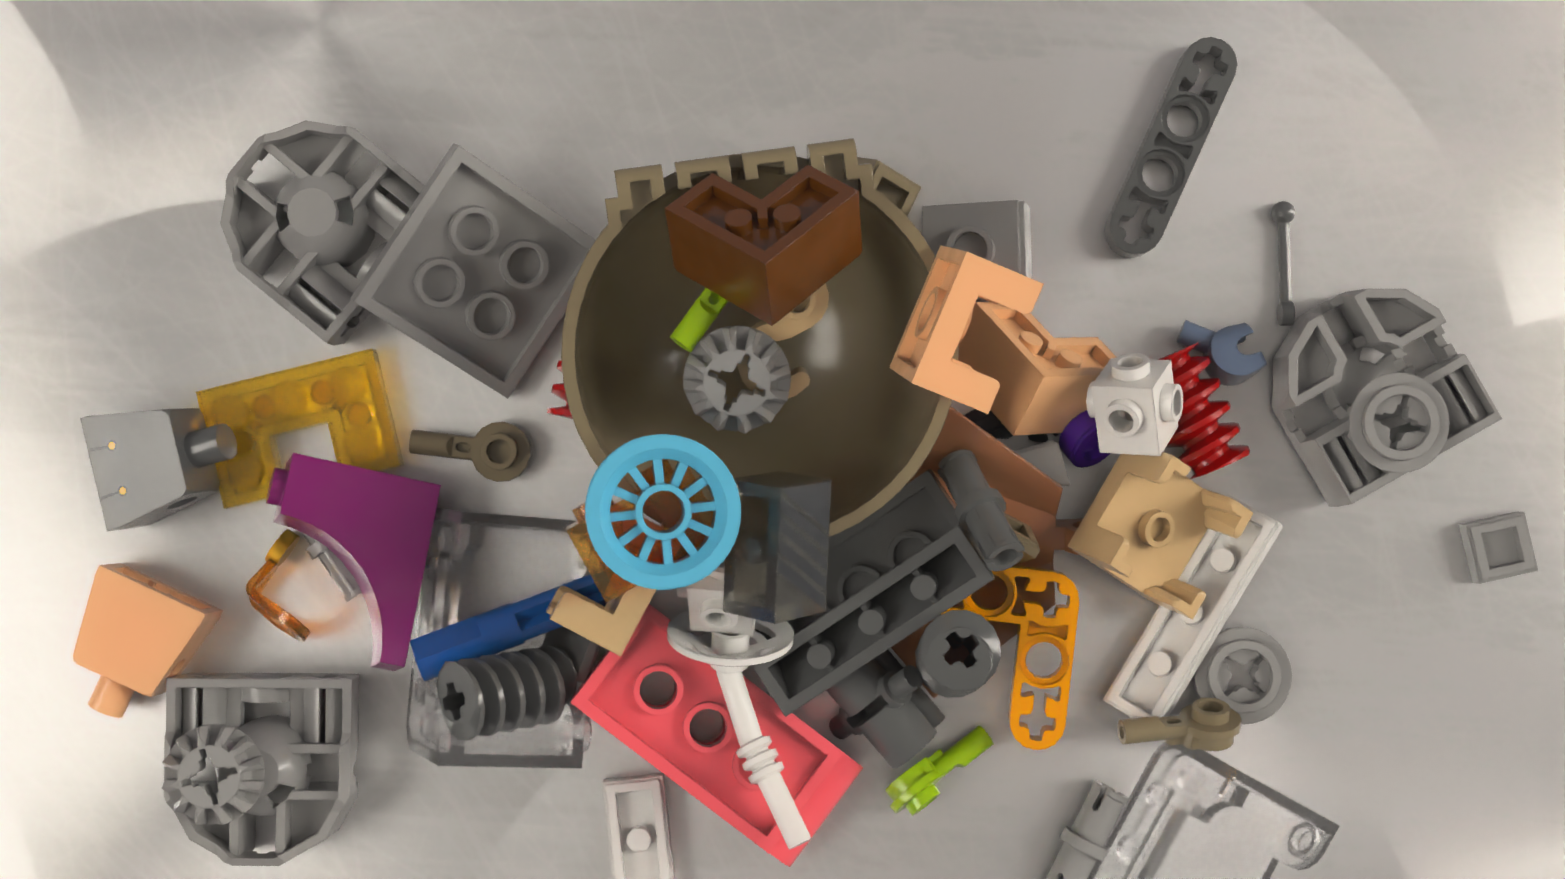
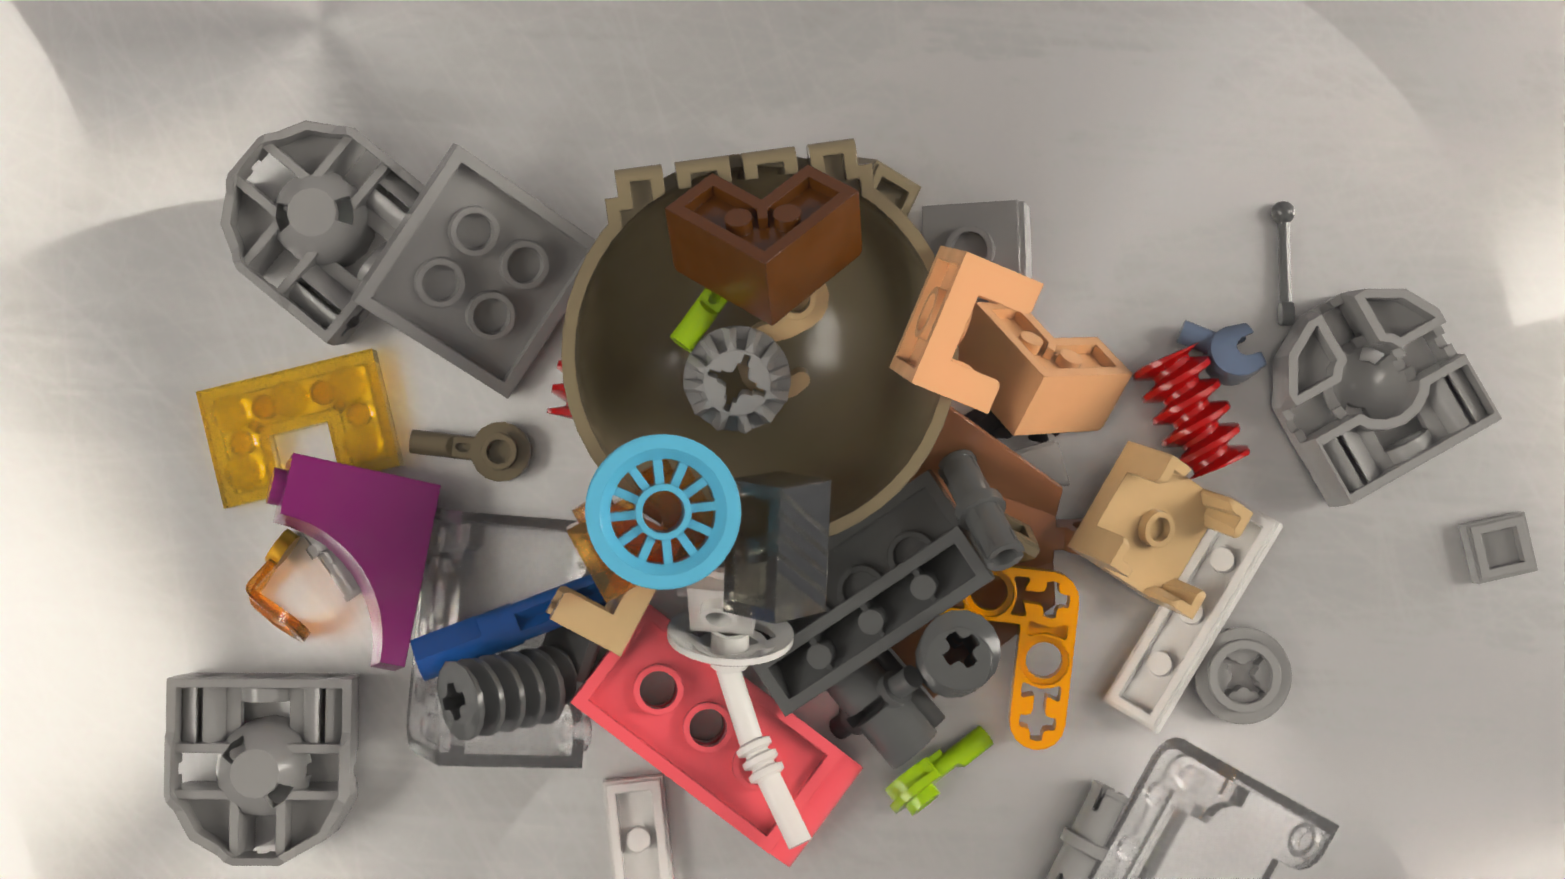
(137, 635): light nougat torso -> none
(154, 462): torso -> none
(226, 748): light grey gear -> none
(1080, 441): dark purple tile -> none
(1135, 405): white brick -> none
(1175, 150): dark grey beam -> none
(1202, 725): dark tan plate -> none
(1421, 407): light grey gear -> none

